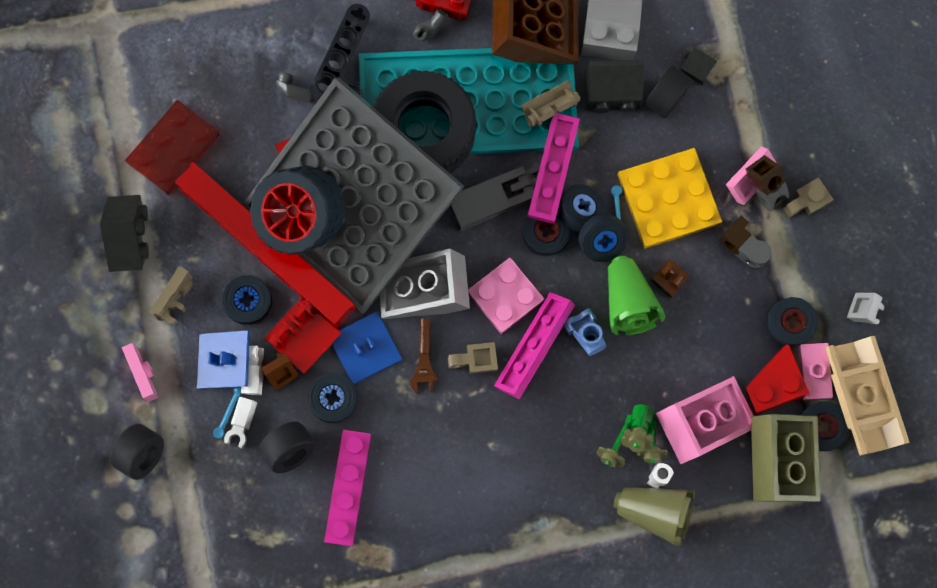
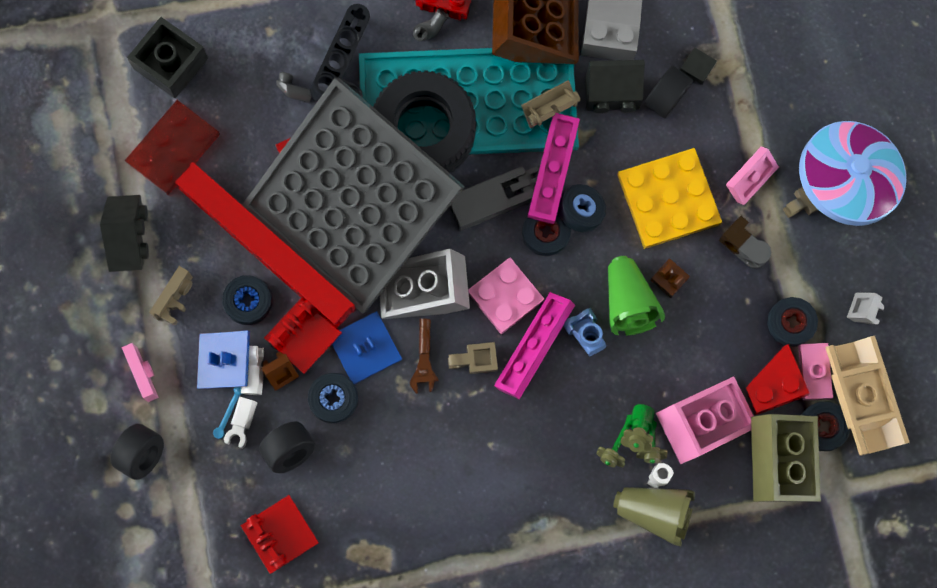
(167, 57): none -> pearl dark grey brick
(279, 534): none -> red hinge
(297, 209): black wheel -> none
(347, 488): dark pink plate -> none
(593, 232): black bush -> none
(616, 191): dark azure hinge -> none
(768, 182): dark brown leg -> none
(852, 173): none -> dish

